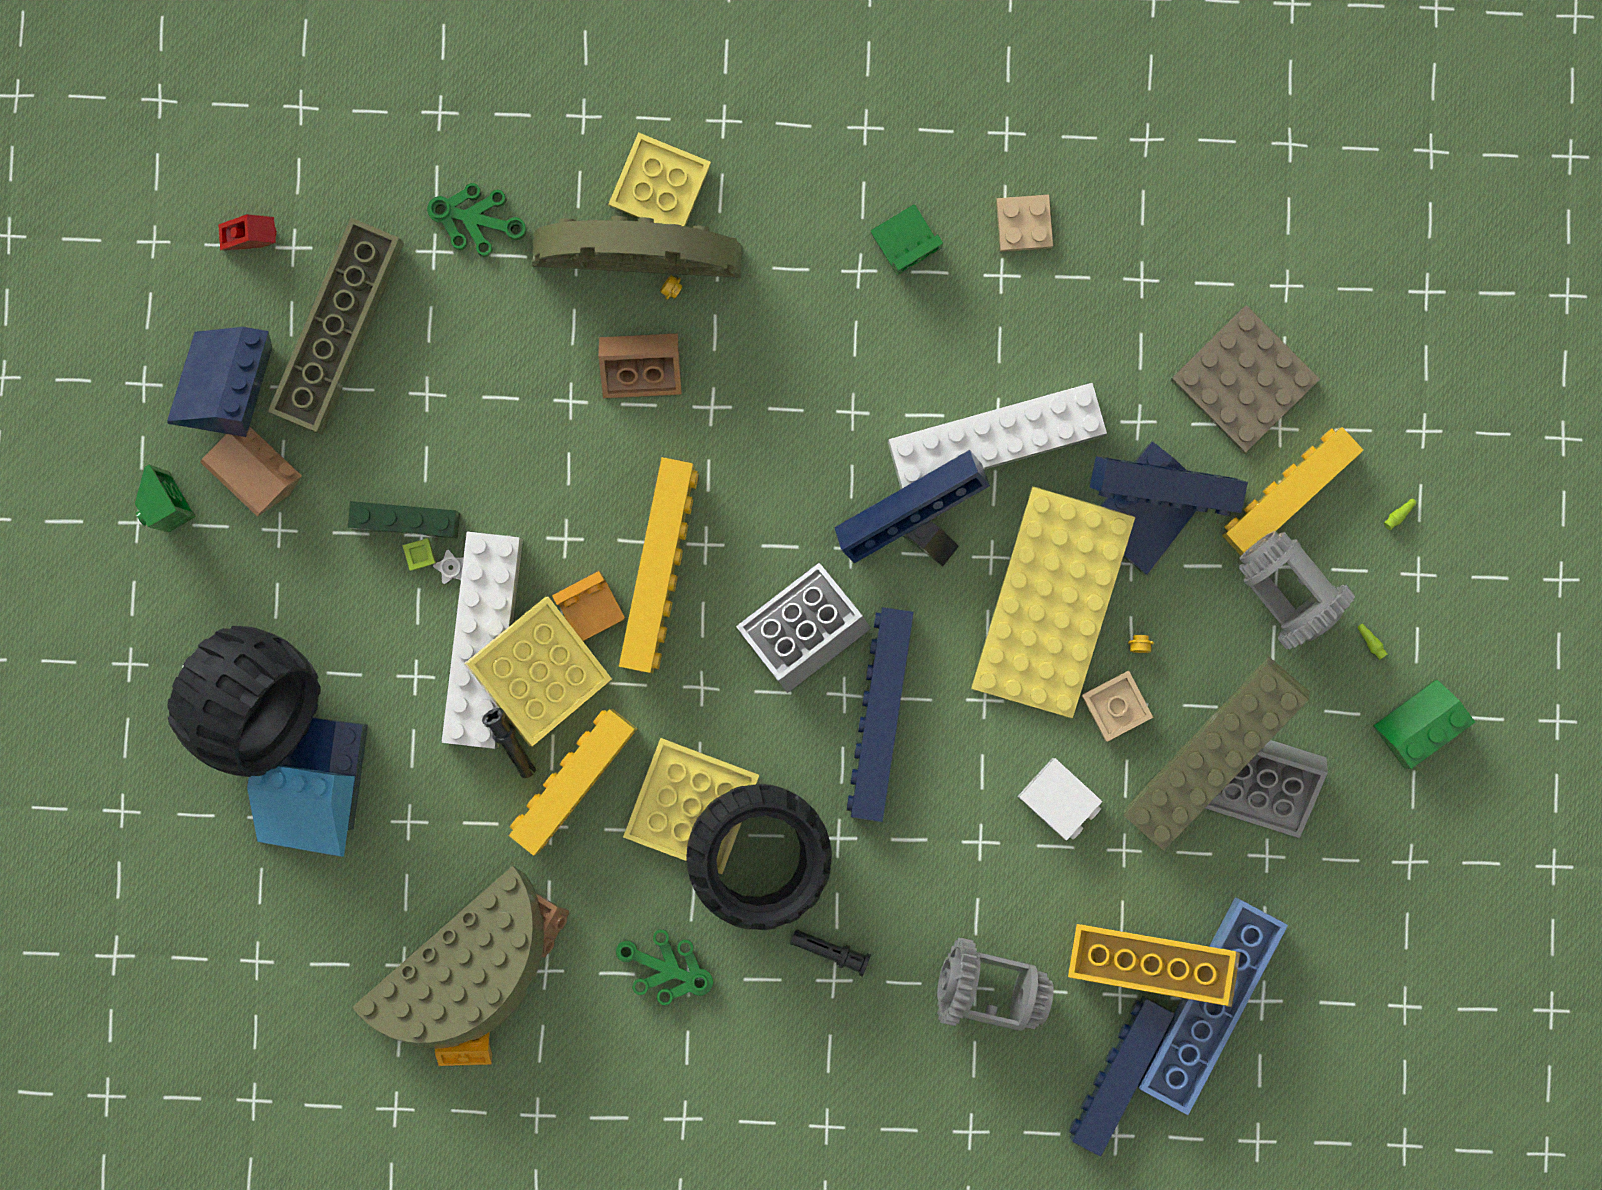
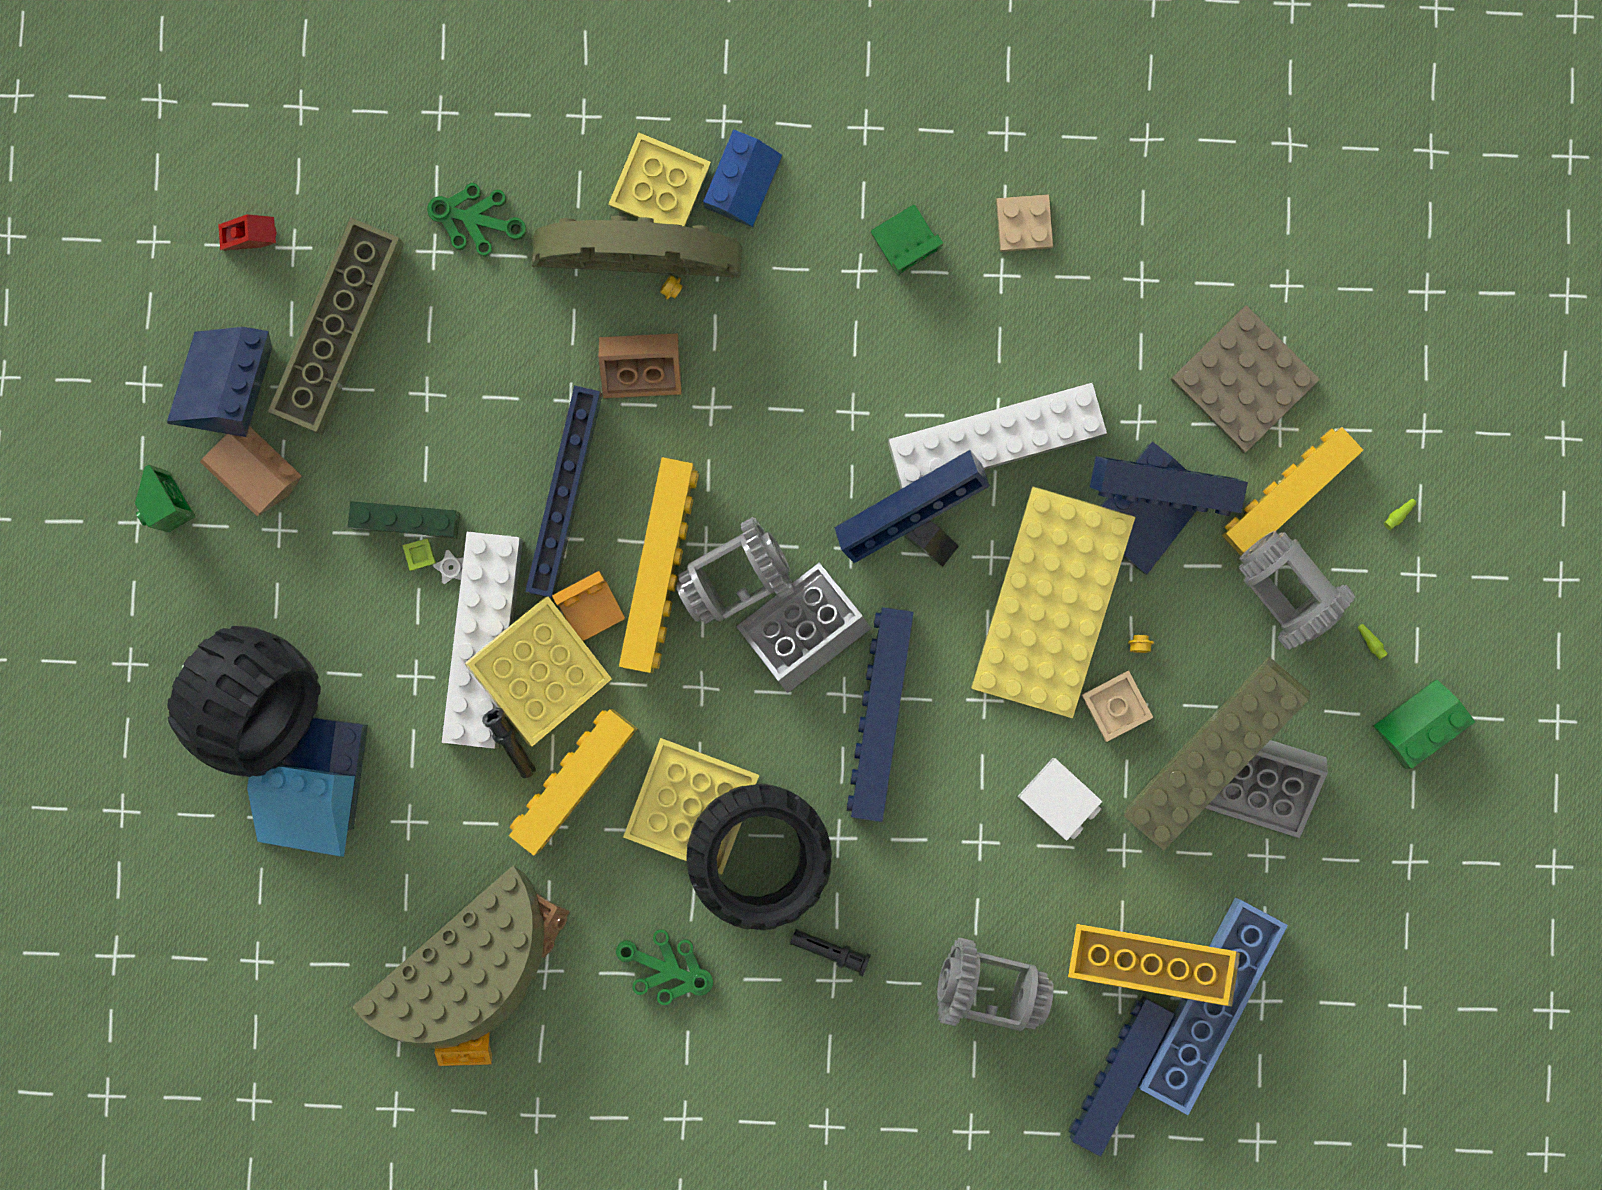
(564, 492): none -> dark blue brick
(742, 178): none -> blue slope
(766, 559): none -> light grey piece

